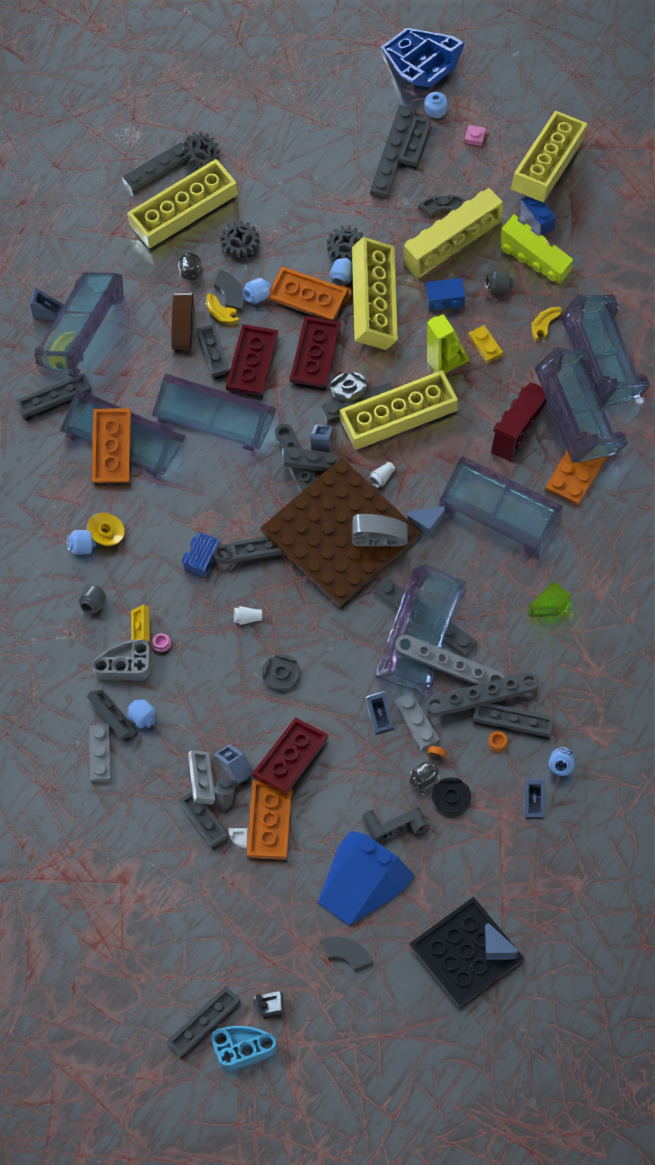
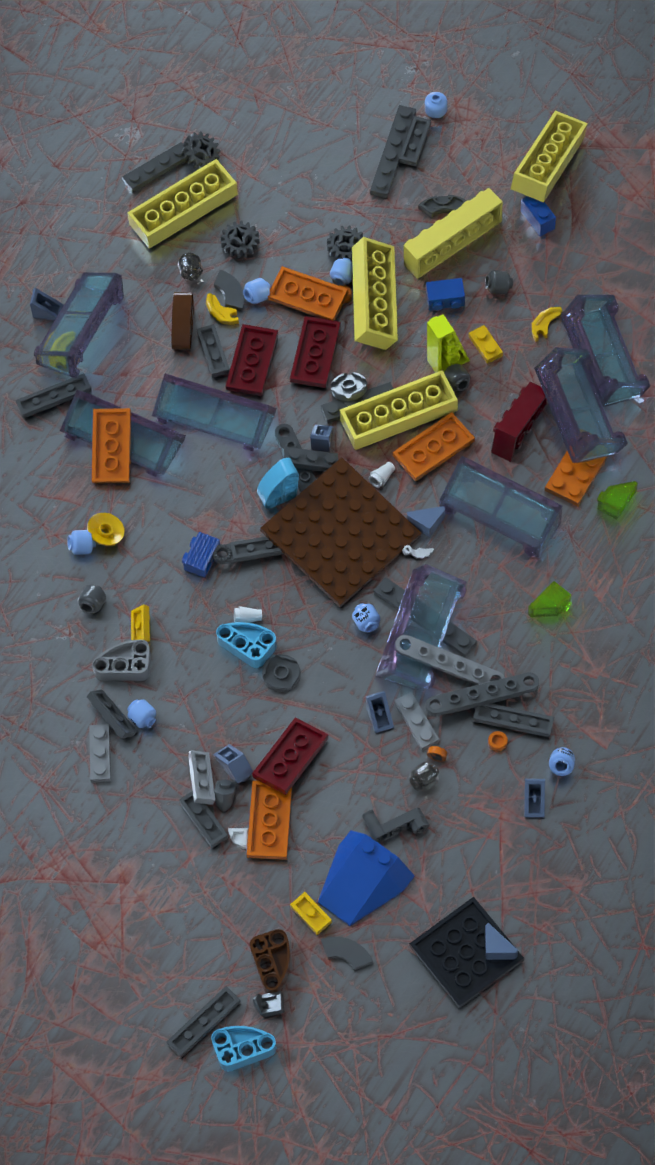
(161, 643): bright pink plate -> none
(252, 637): none -> medium azure beam
(275, 954): none -> reddish brown beam
(279, 484): none -> medium azure beam
(310, 913): none -> yellow plate
(366, 617): none -> light blue head
(378, 531): light grey beam -> none
(419, 553): none -> white piece
(423, 55): blue wedge -> none
(433, 446): none -> orange plate
(451, 796): black tile -> none
(457, 377): none -> dark grey head
(475, 135): bright pink plate -> none
(534, 250): neon yellow wedge -> none
(616, 498): none -> clear neon green slope

